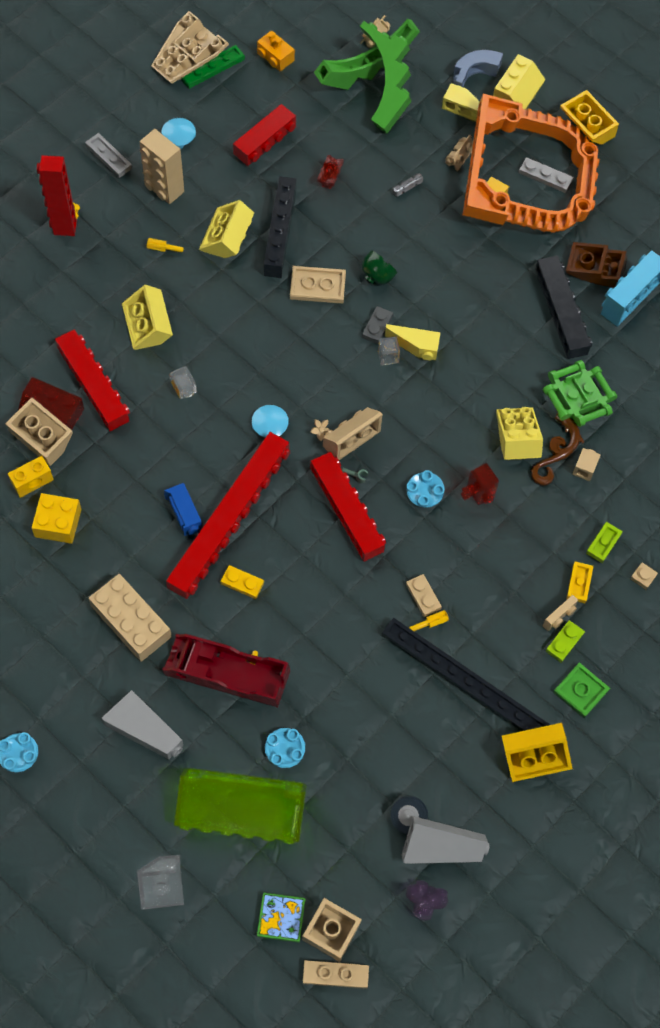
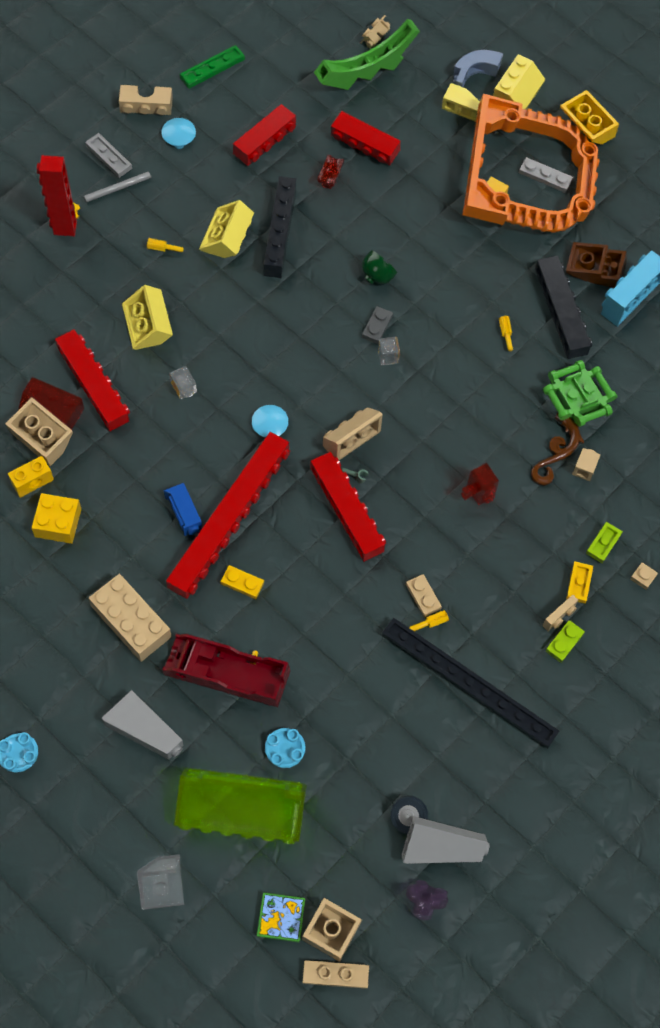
(118, 186): none -> light grey bar
(158, 103): none -> tan arch
(162, 166): tan brick -> none
(187, 49): tan wedge -> none
(275, 51): light orange brick -> none
(317, 284): tan tile -> none
(320, 429): tan plant -> none
(365, 138): none -> red brick
(394, 98): bright green arch -> none
(407, 184): flat silver axle -> none
(416, 341): light yellow slope -> none
(425, 489): medium azure dish -> none
(463, 149): tan hinge -> none
(506, 331): none -> yellow axle
(519, 433): light yellow slope -> none
(537, 752): yellow slope -> none
(581, 690): bright green tile -> none

